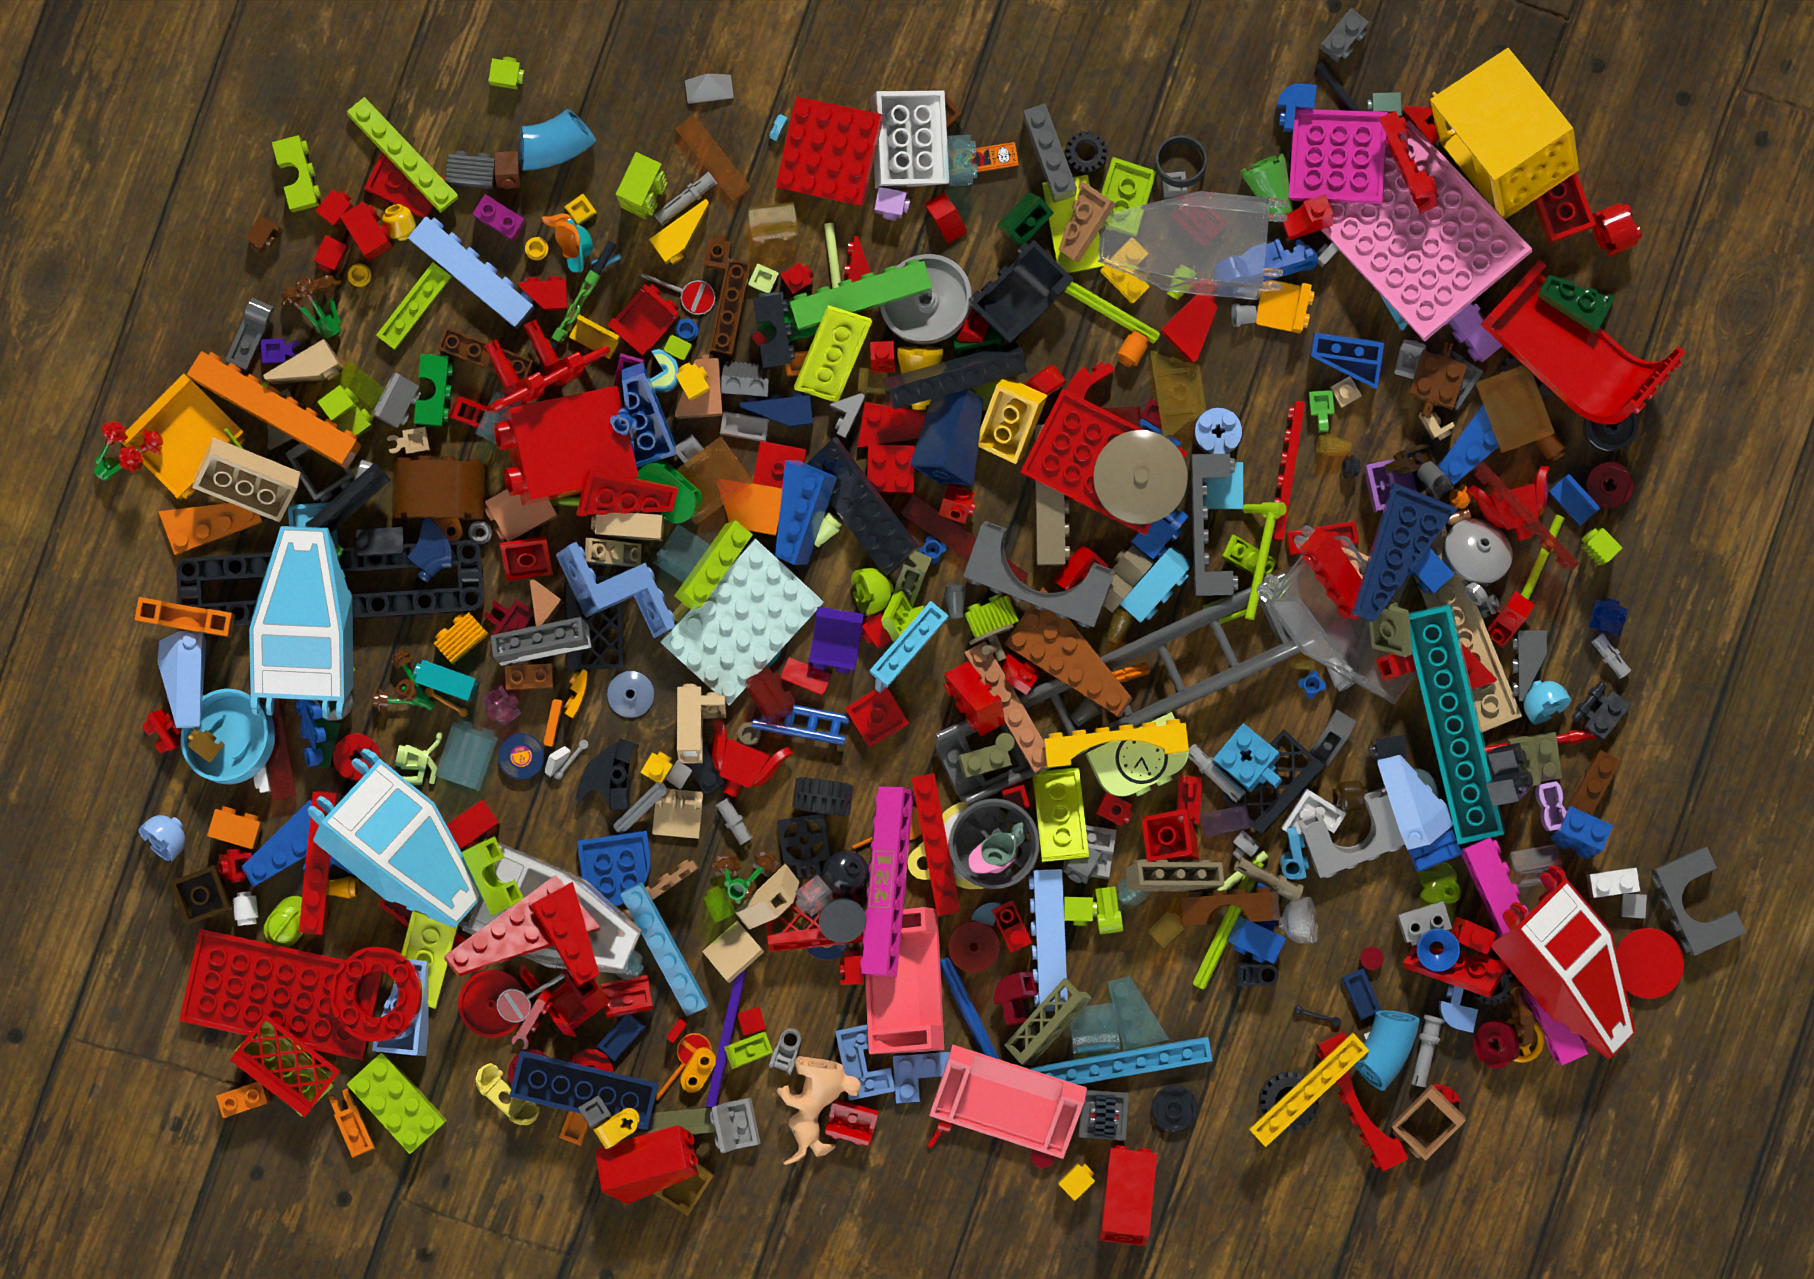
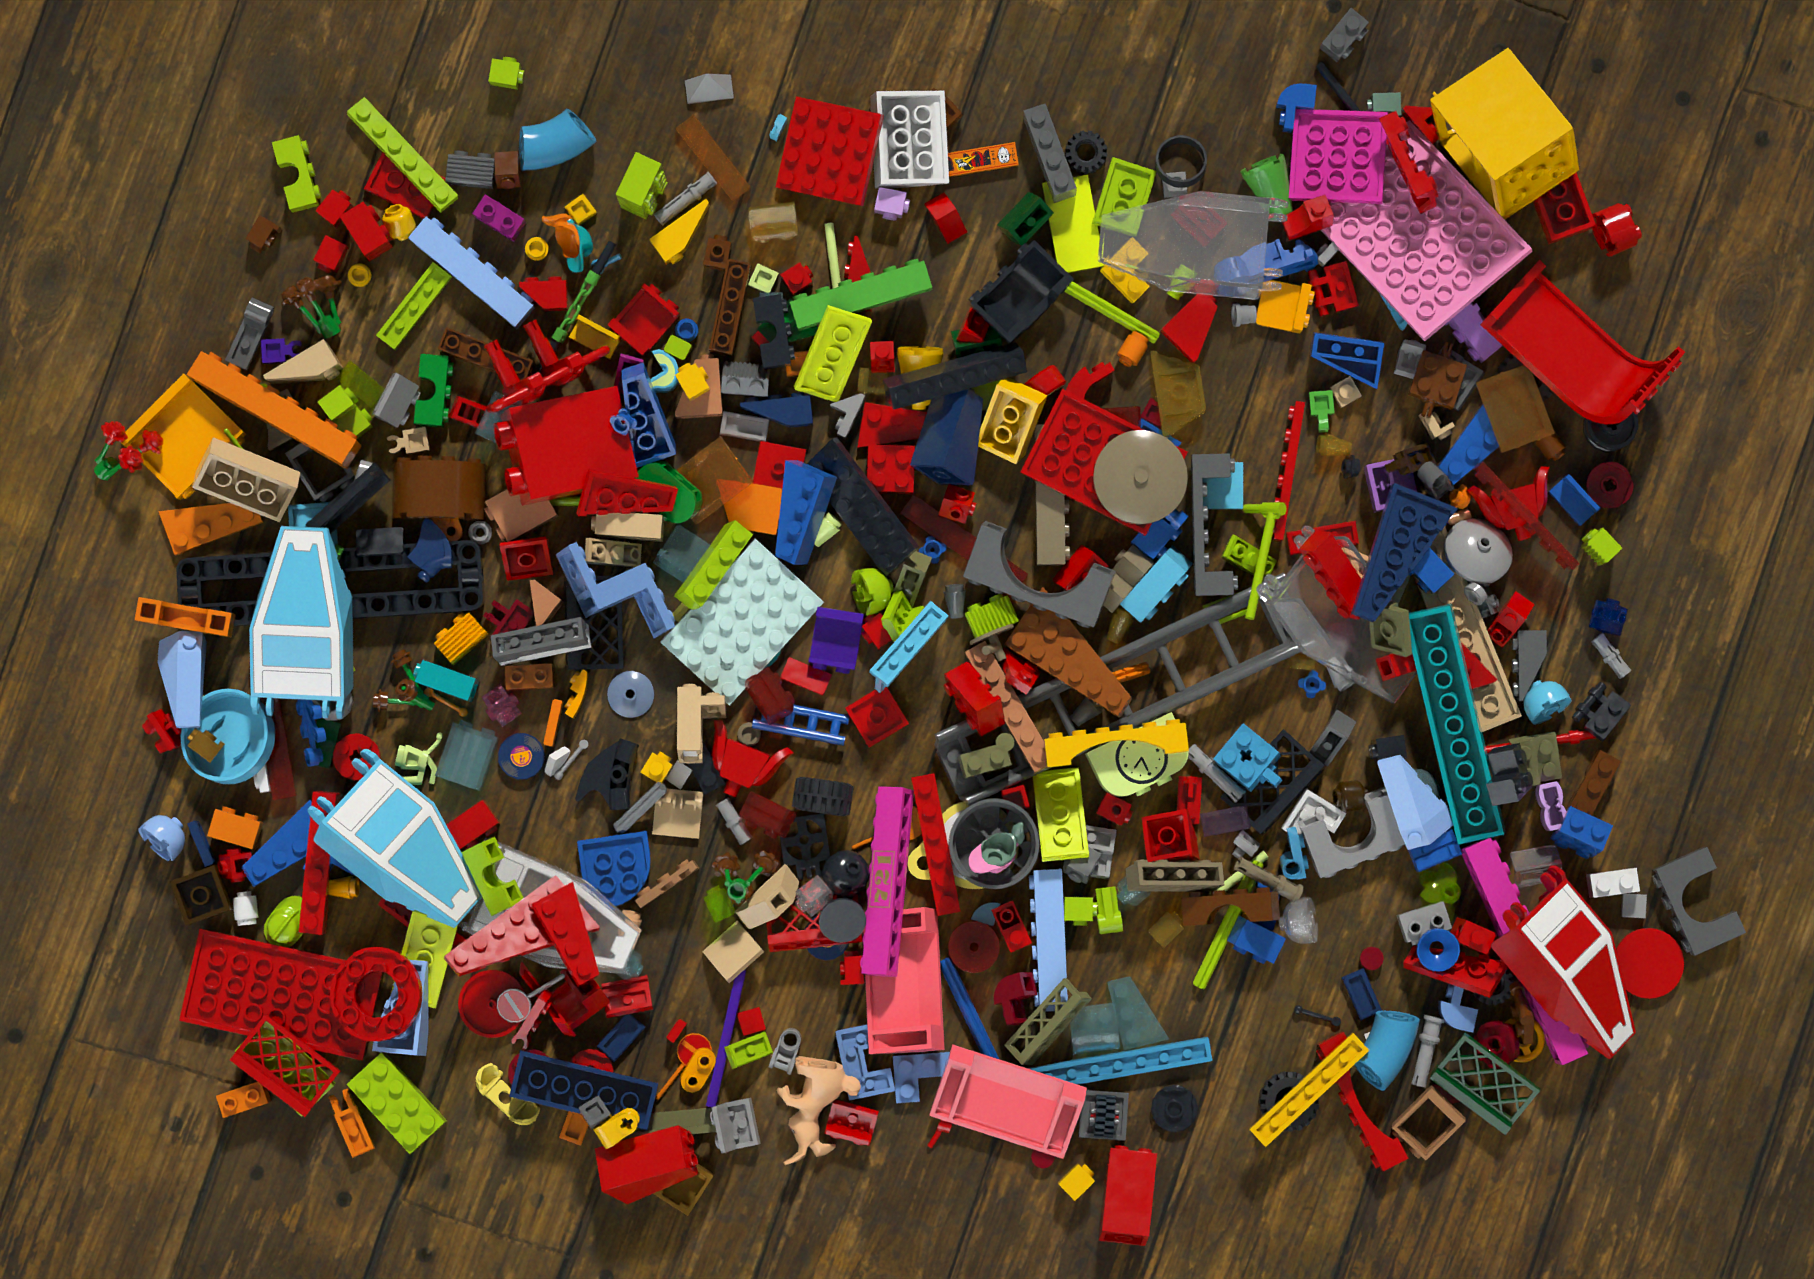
(202, 843): none -> dark blue tile
(664, 949): dark azure plate -> none
(688, 448): light grey plate -> none
(696, 296): piece -> none
(767, 814): none -> clear red brick
(935, 313): light grey dish -> none
(960, 164): clear light blue brick -> none
(1087, 219): medium nougat wing -> none
(1227, 422): light blue brick -> none
(1253, 974): black piece -> none
(1339, 285): none -> red plate
(1473, 1099): none -> dark green fence
(1541, 559): lime bar -> none
(1577, 303): dark green wing -> none

